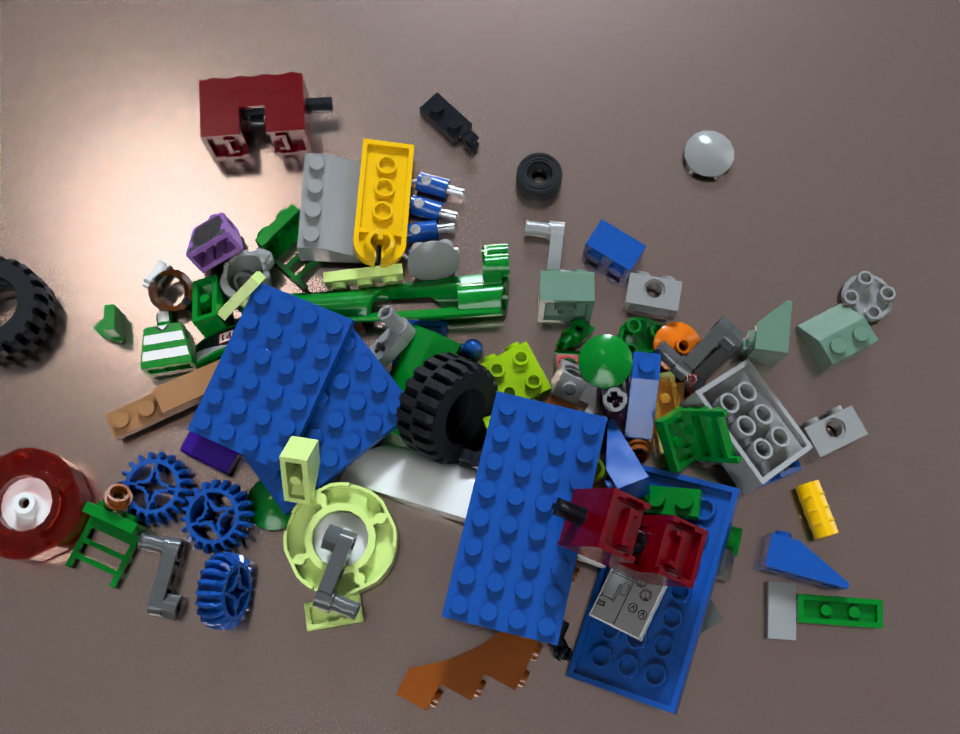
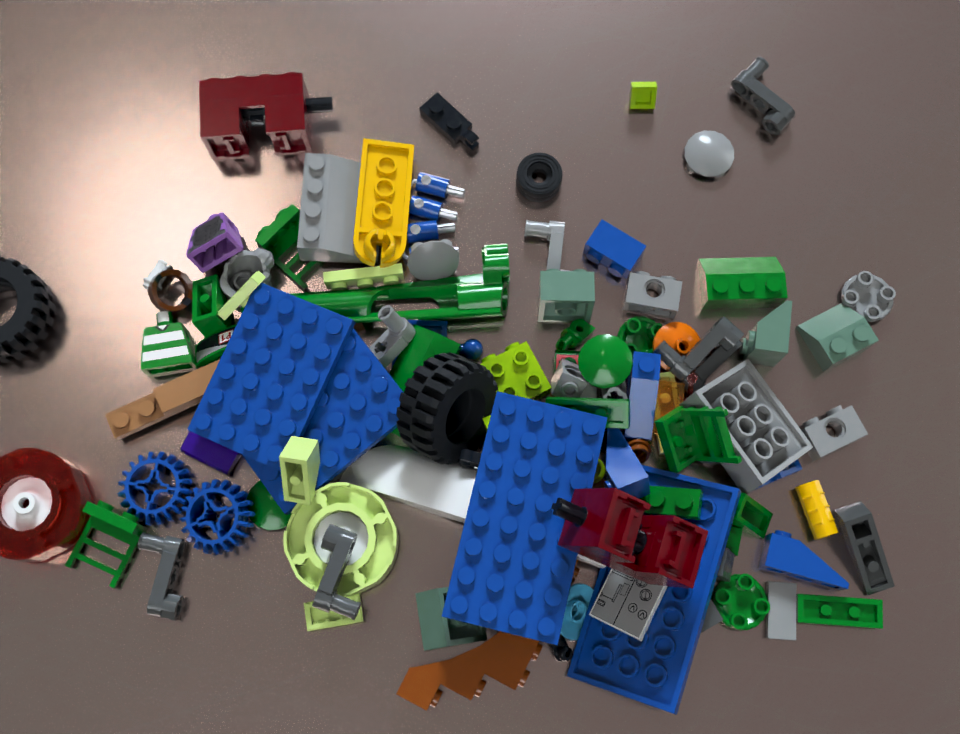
(112, 325): green tile -> none
(118, 491): dark orange plate -> none
(224, 591): blue gear -> none
(442, 631): none -> sand green slope
(575, 611): none -> medium azure dish
(615, 409): none -> green plate
(643, 95): none -> lime tile
(741, 283): none -> green slope
(741, 602): none -> green dish
(751, 516): none -> green slope
(776, 110): none -> dark grey beam
(864, 547): none -> dark grey slope

